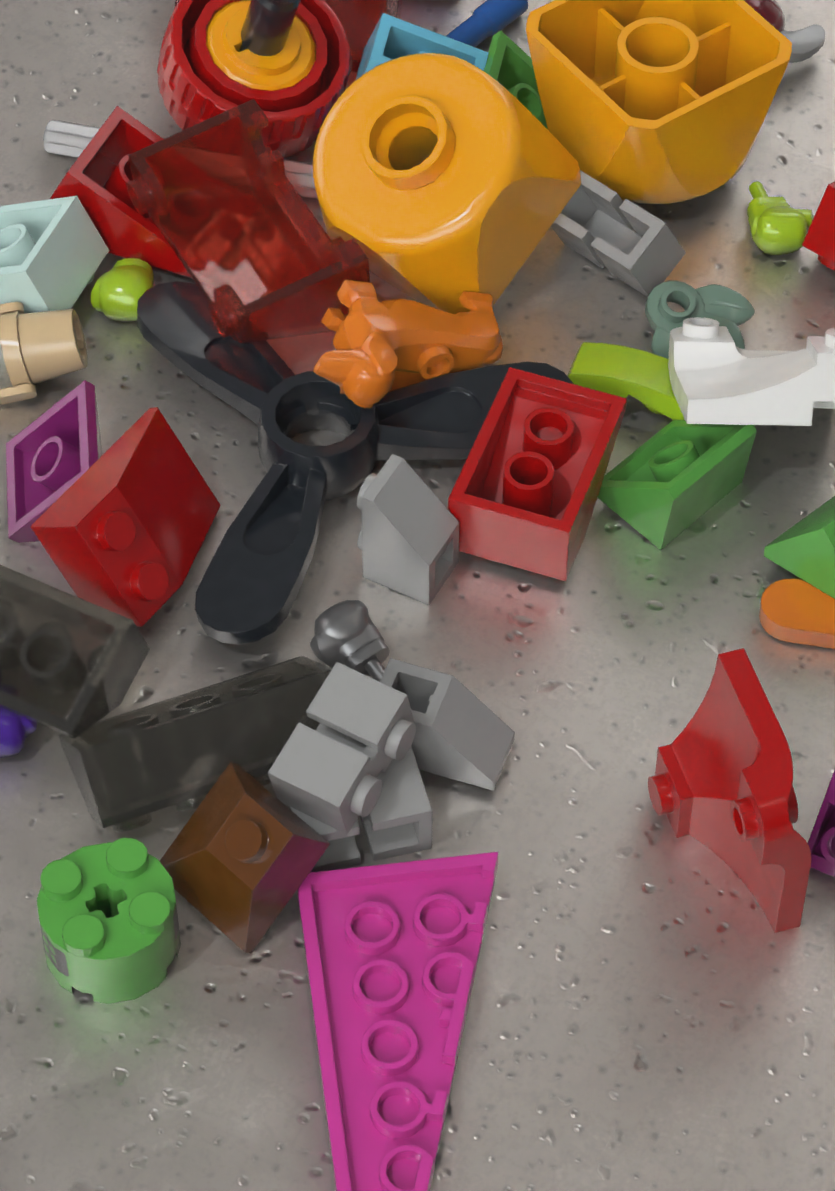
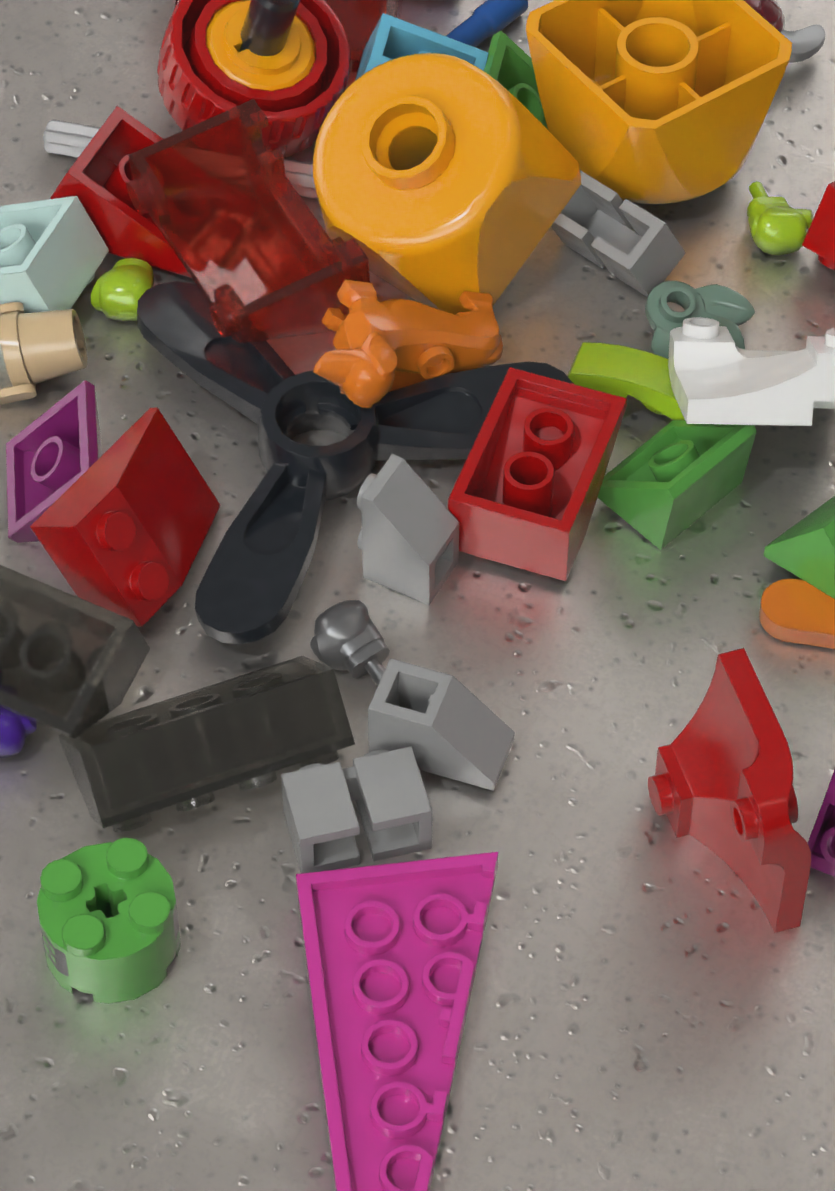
(242, 857): reddish brown slope -> none
(337, 766): light grey piece -> none

